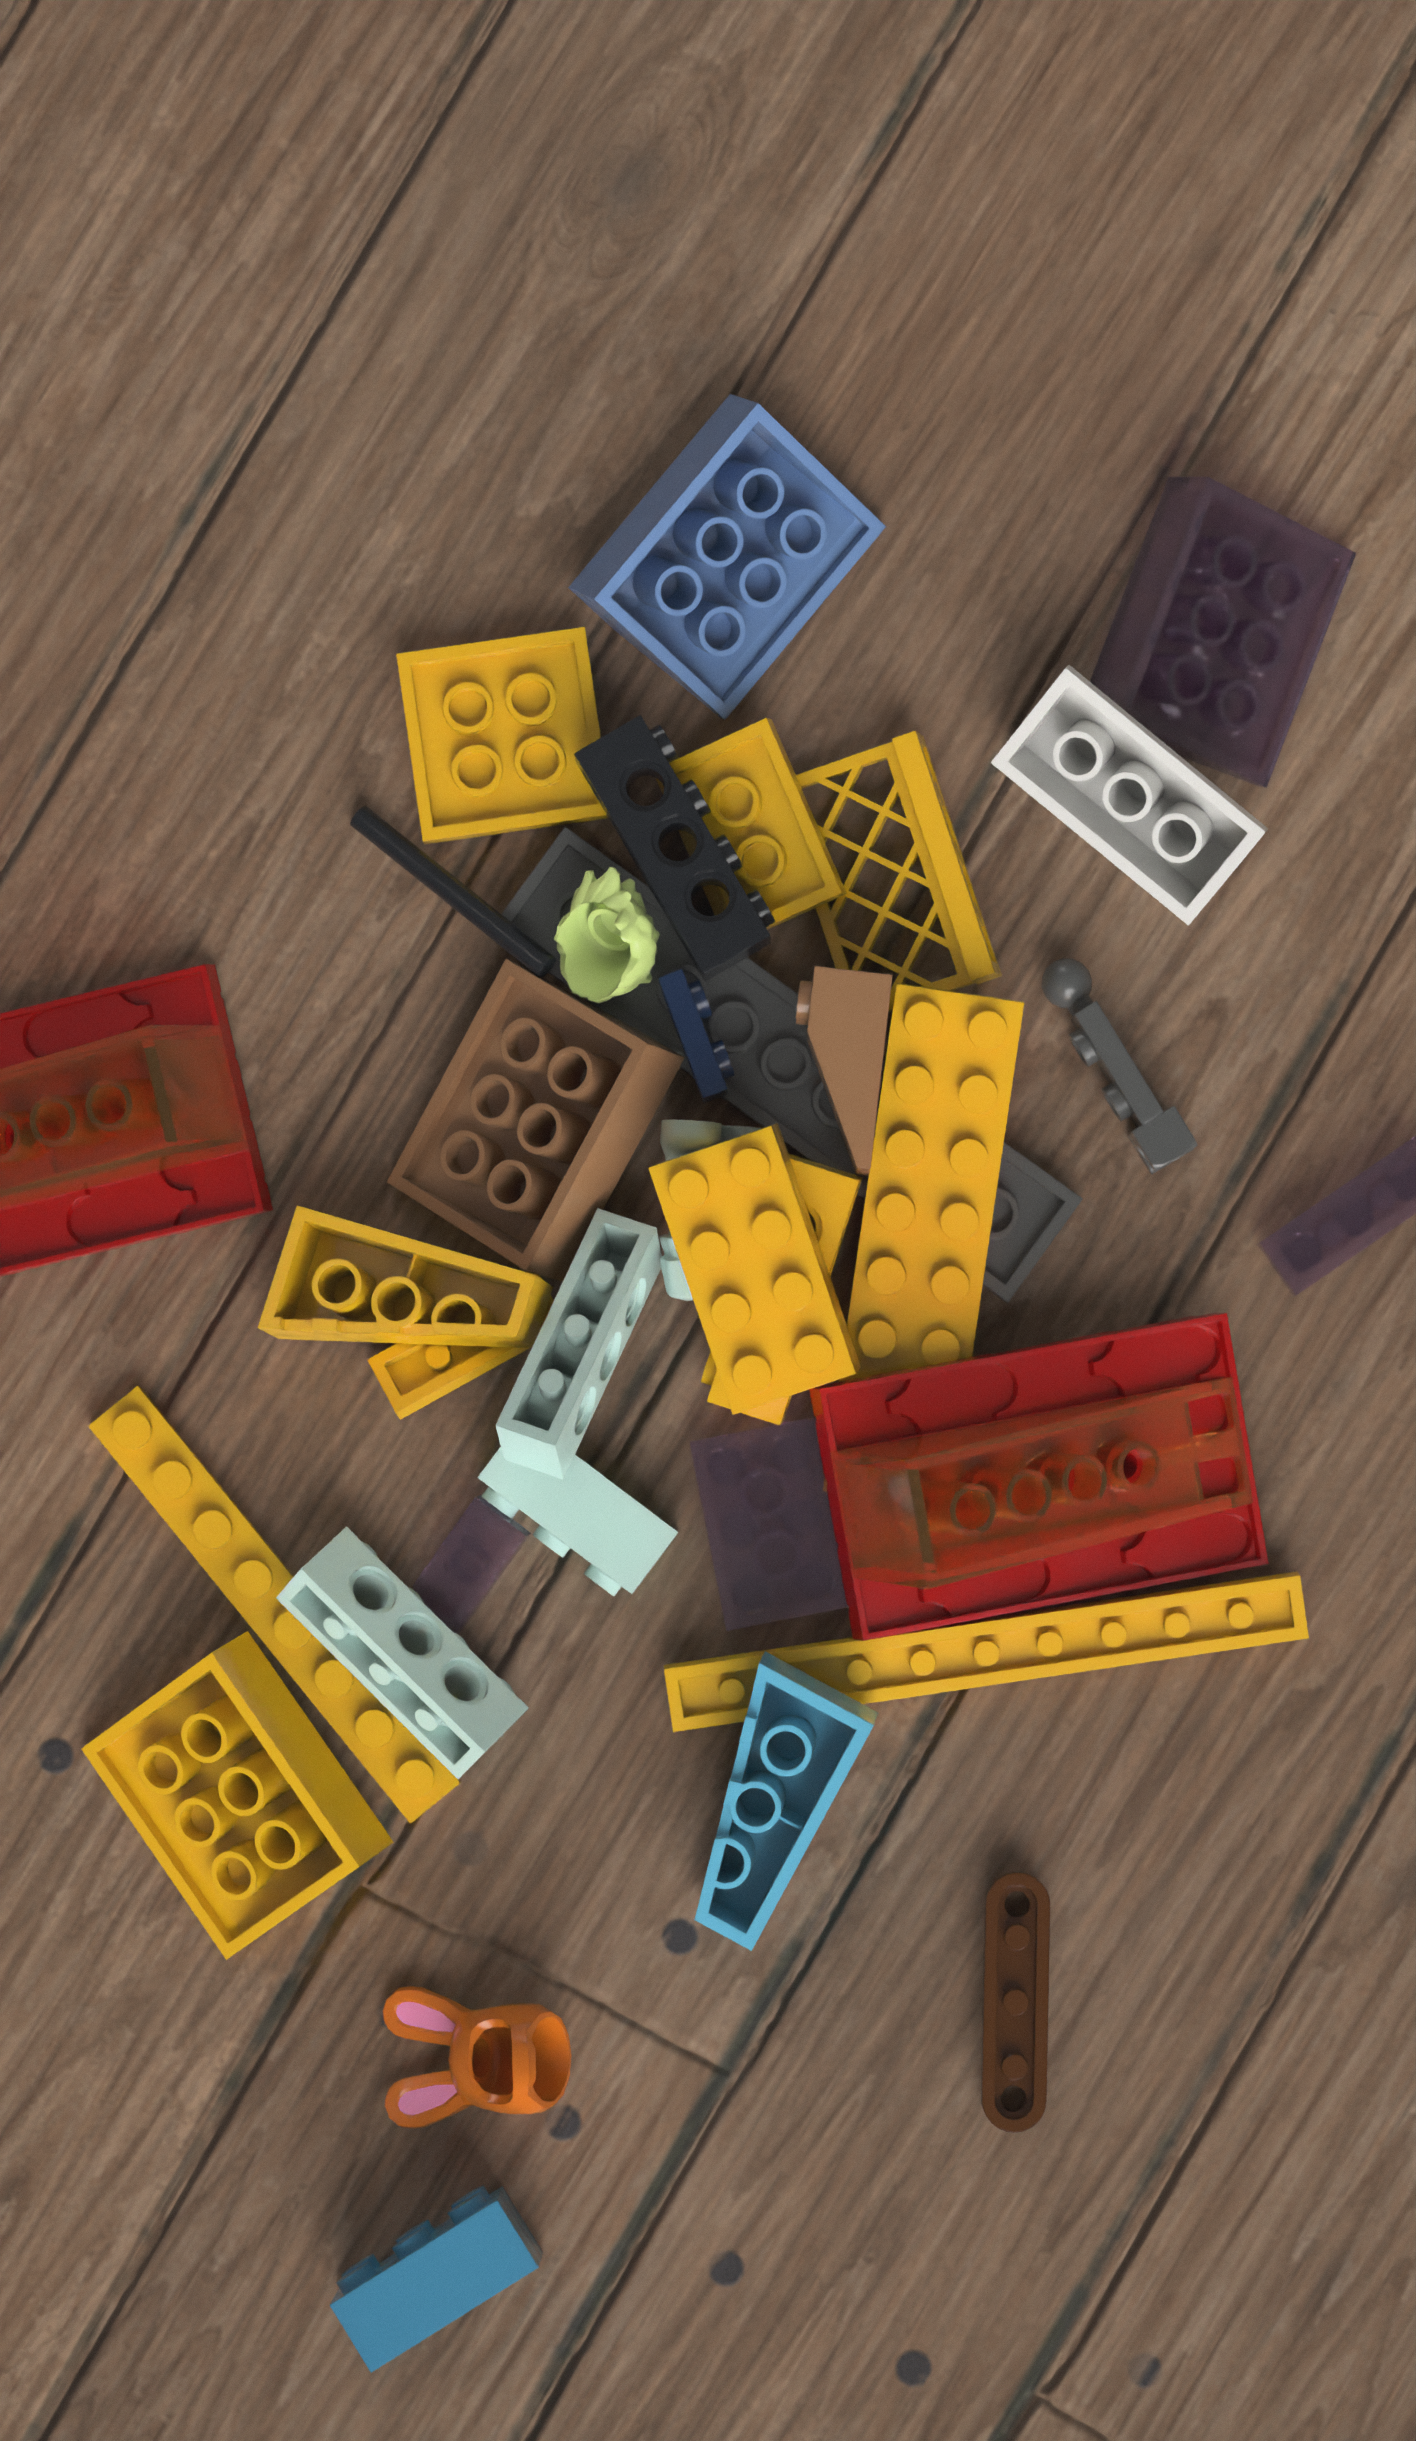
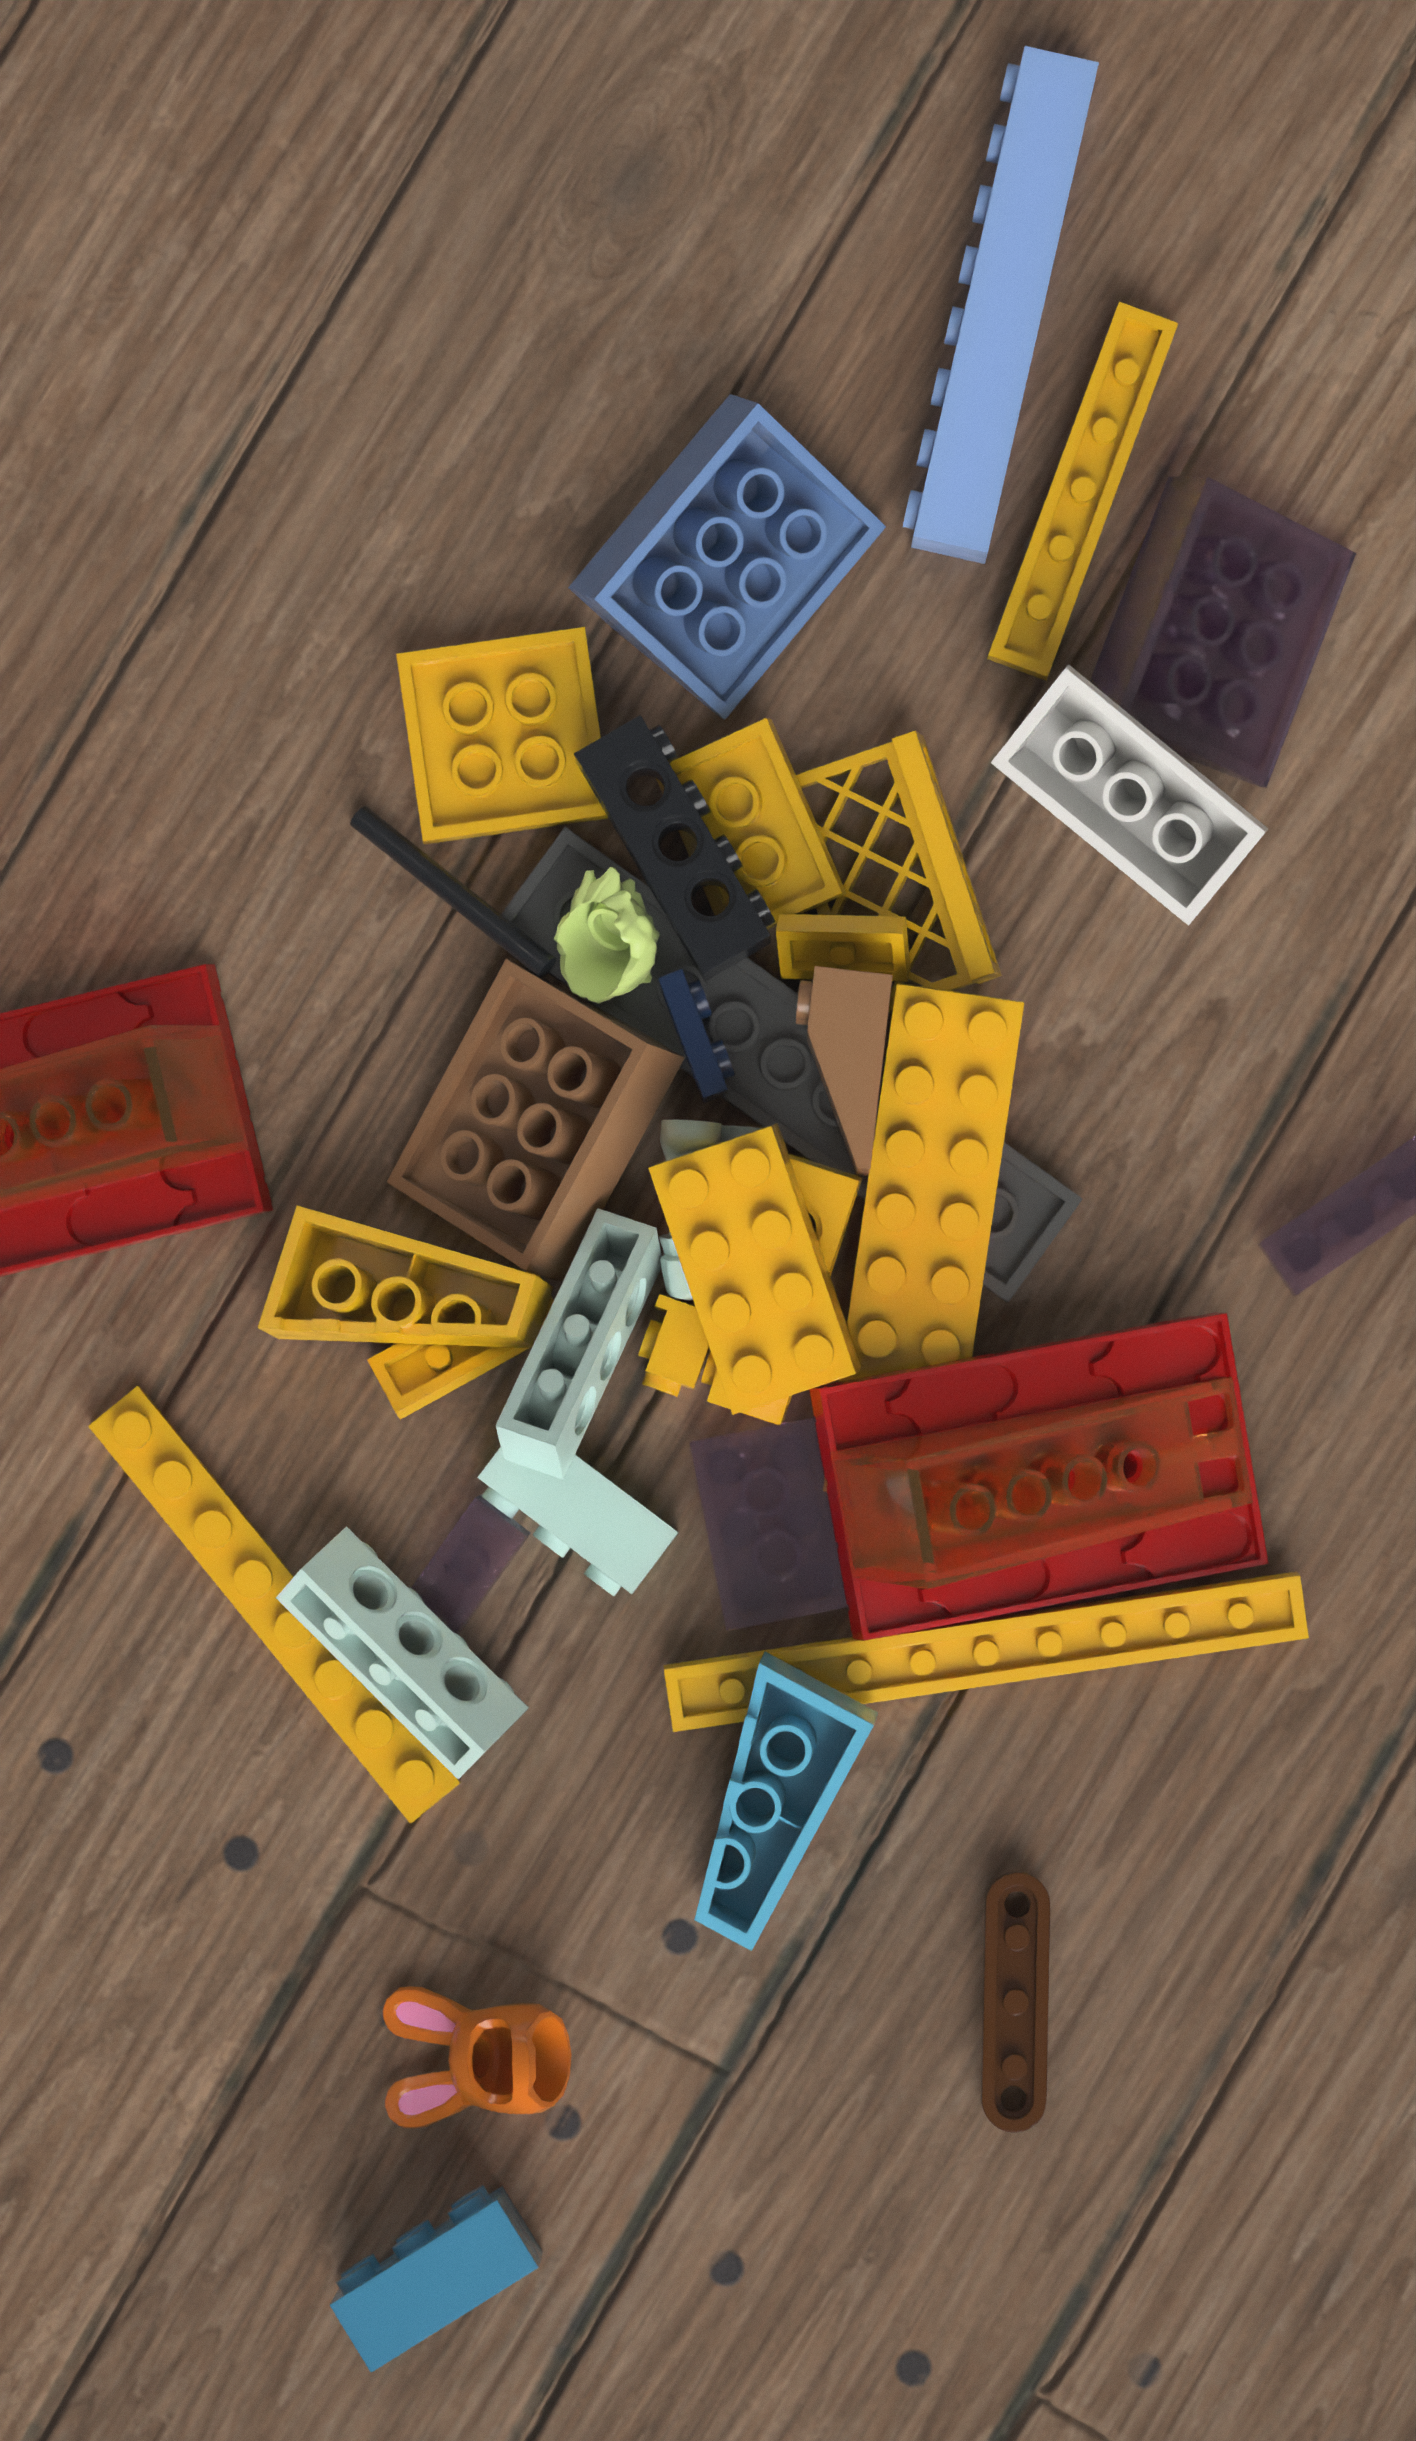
(236, 1794): yellow slope -> none
(674, 1347): none -> yellow brick
(842, 942): none -> yellow plate
(1003, 304): none -> light blue brick
(1082, 491): none -> yellow plate
(1159, 1134): dark grey plate -> none

